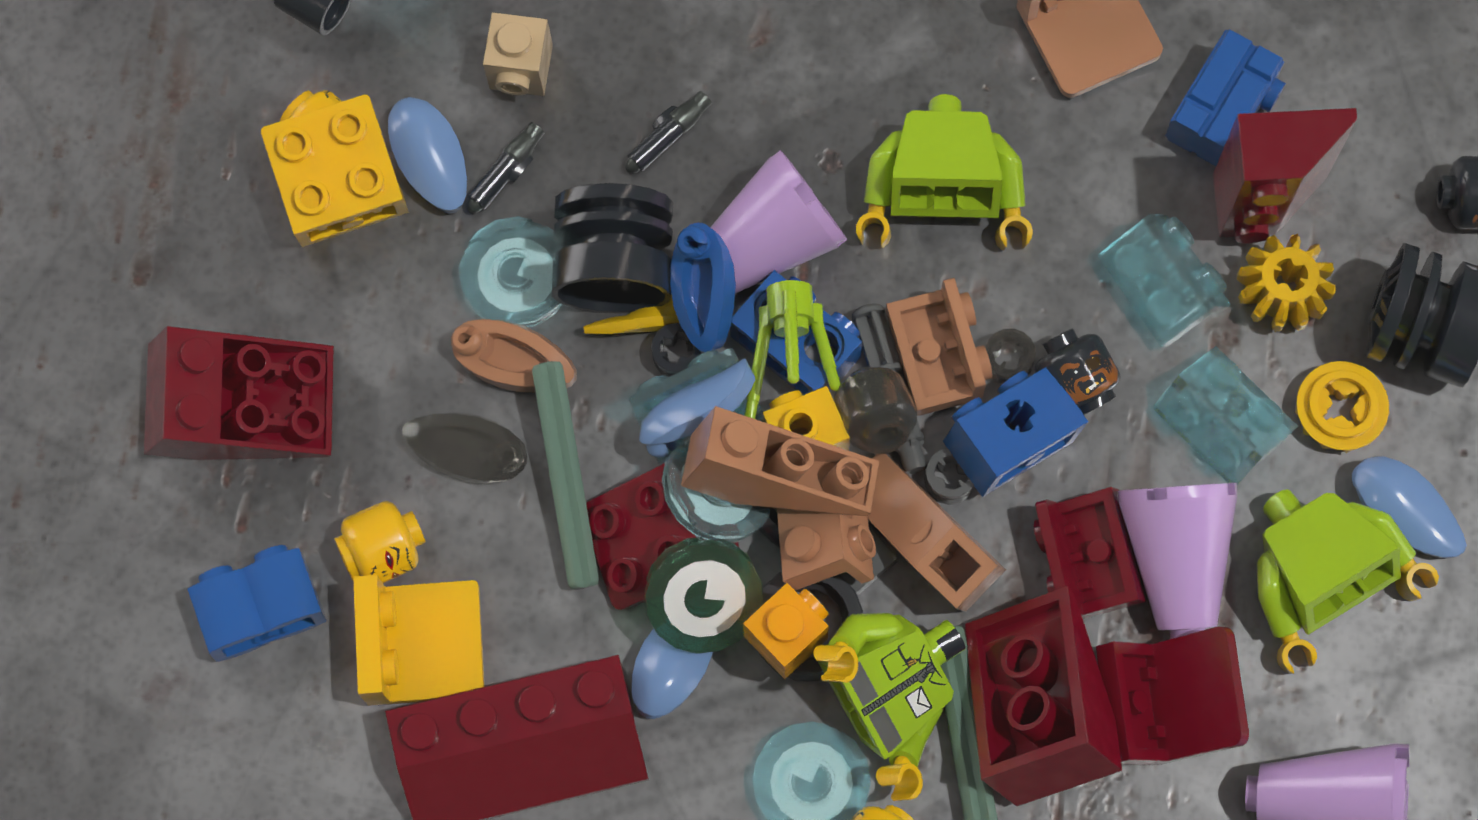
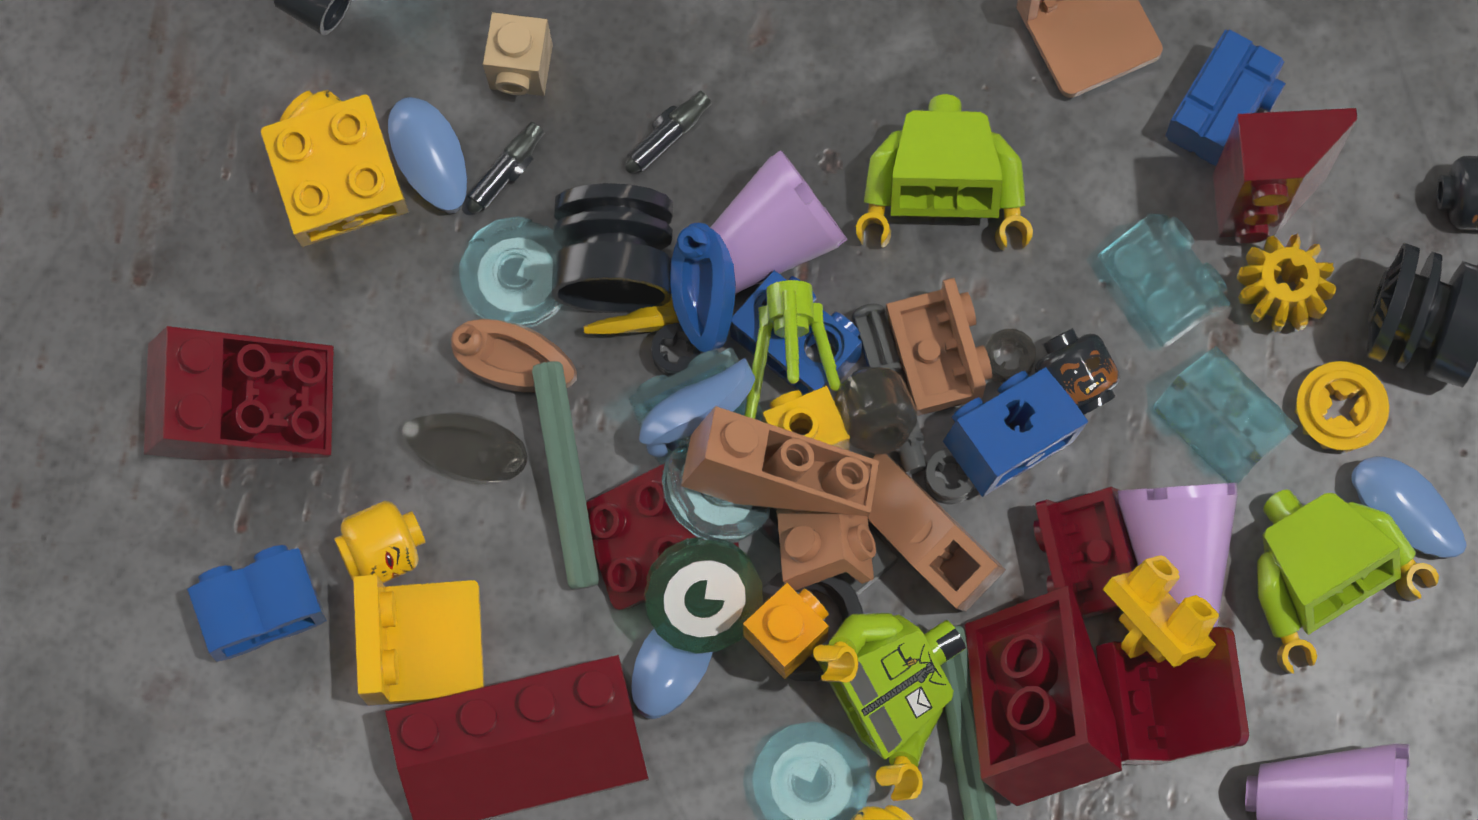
(1156, 619): none -> yellow hips

